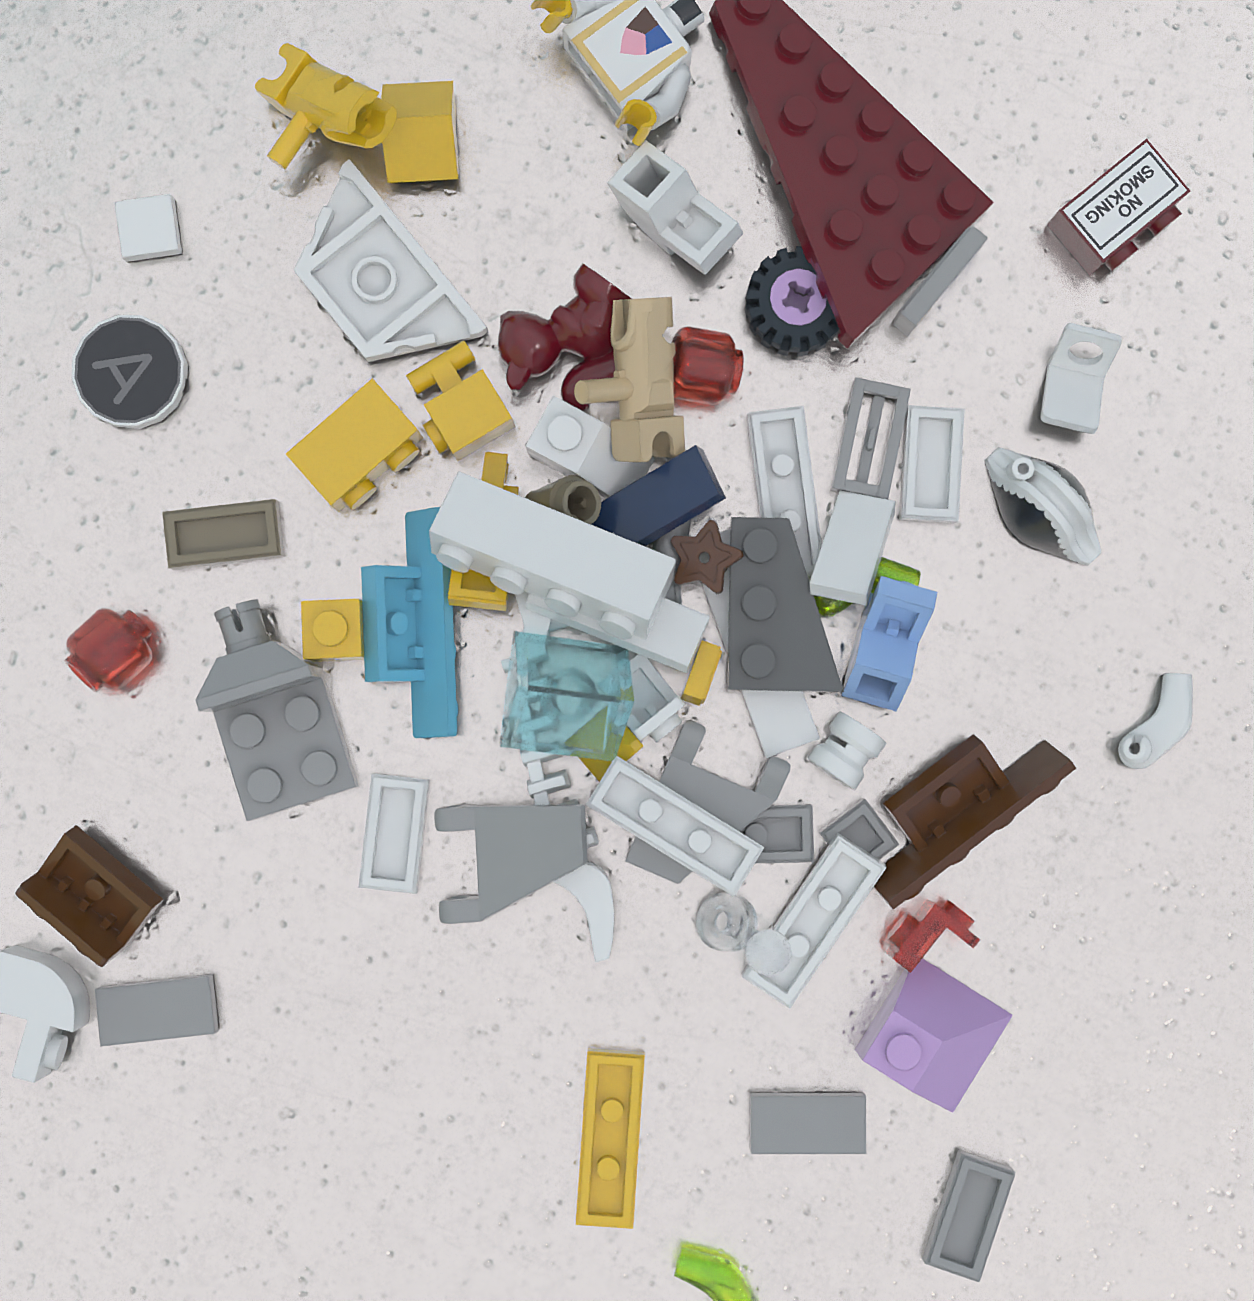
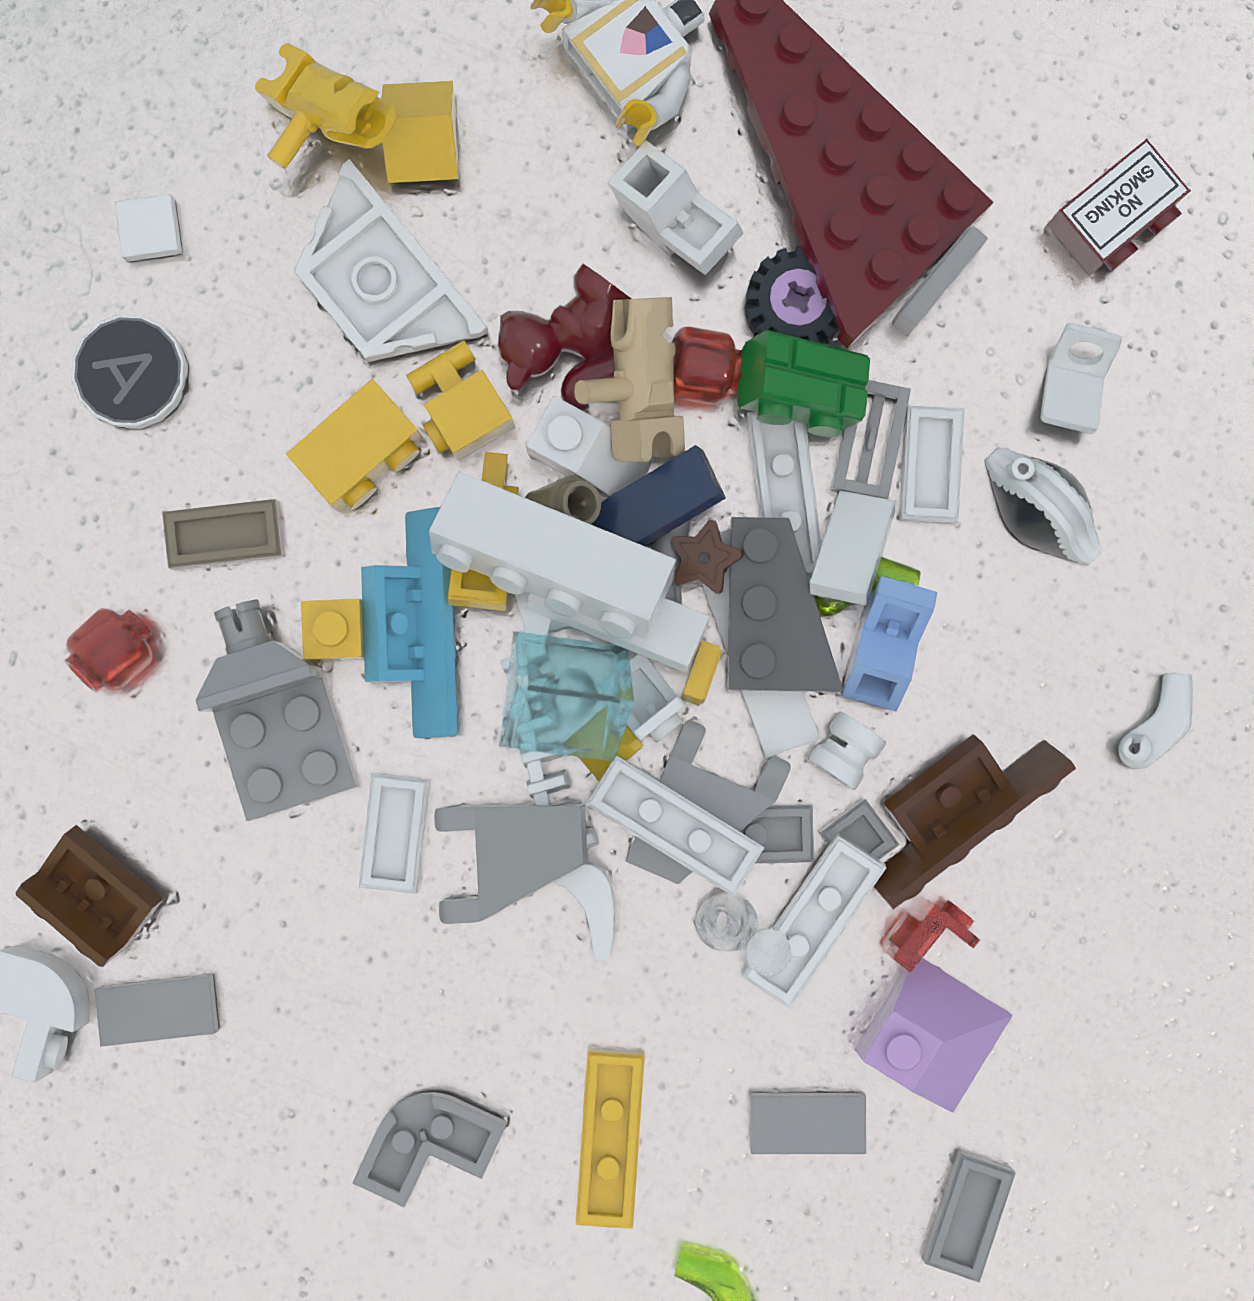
(425, 1127): none -> light grey plate
(803, 383): none -> green brick

